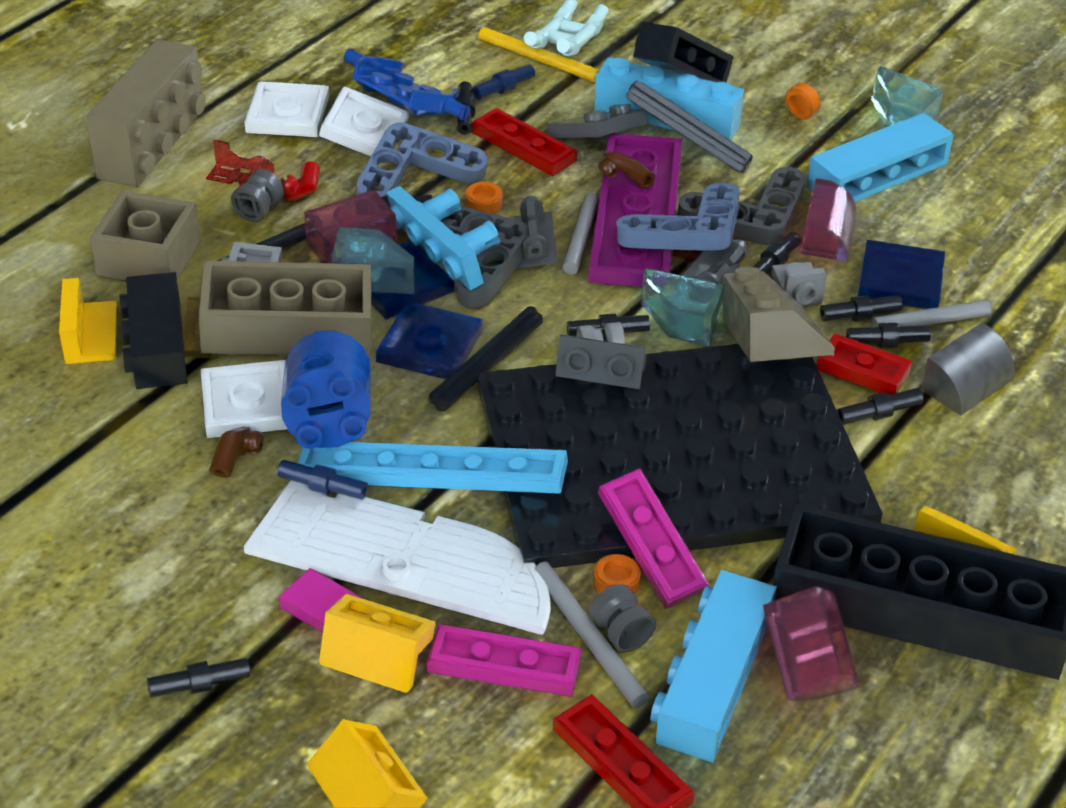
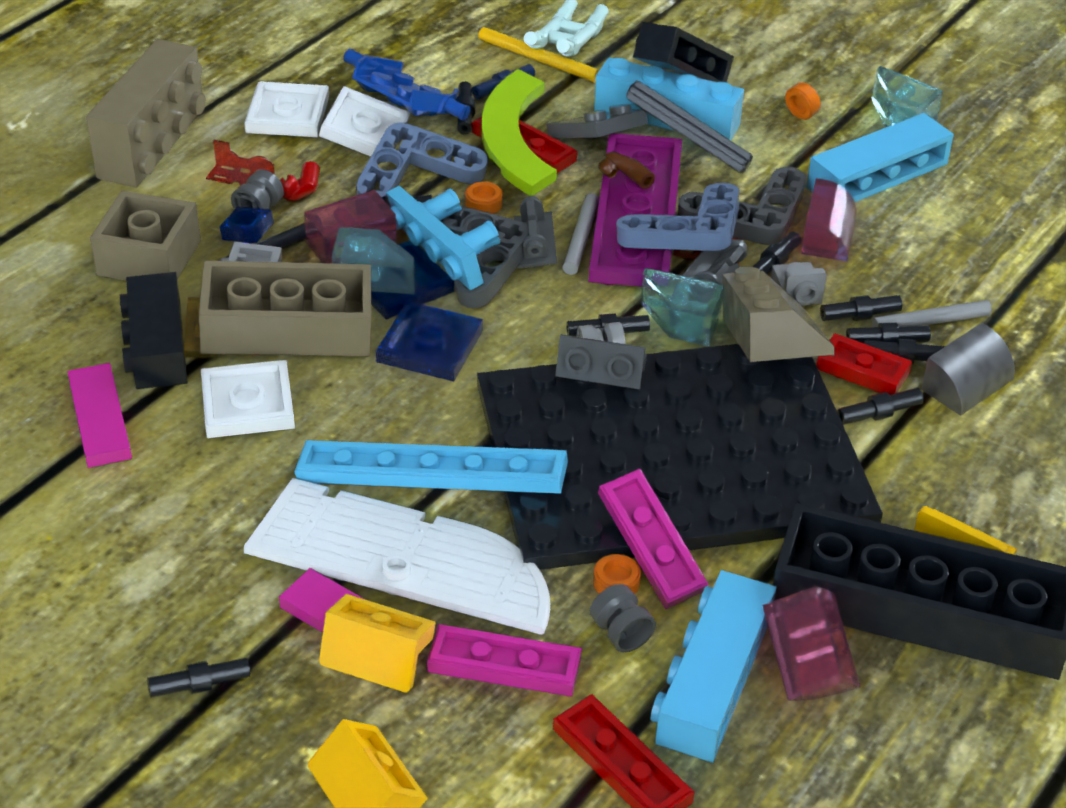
(86, 329): yellow panel -> none
(99, 415): none -> dark pink tile
(234, 444): reddish brown arm -> none
(246, 225): none -> clear blue plate
(322, 479): dark blue bar -> none
(326, 390): blue cylinder -> none
(485, 358): black axle -> none
(503, 137): none -> lime tile
(592, 637): light grey bar -> none
(902, 271): clear blue tile -> none
(907, 349): none -> black bar

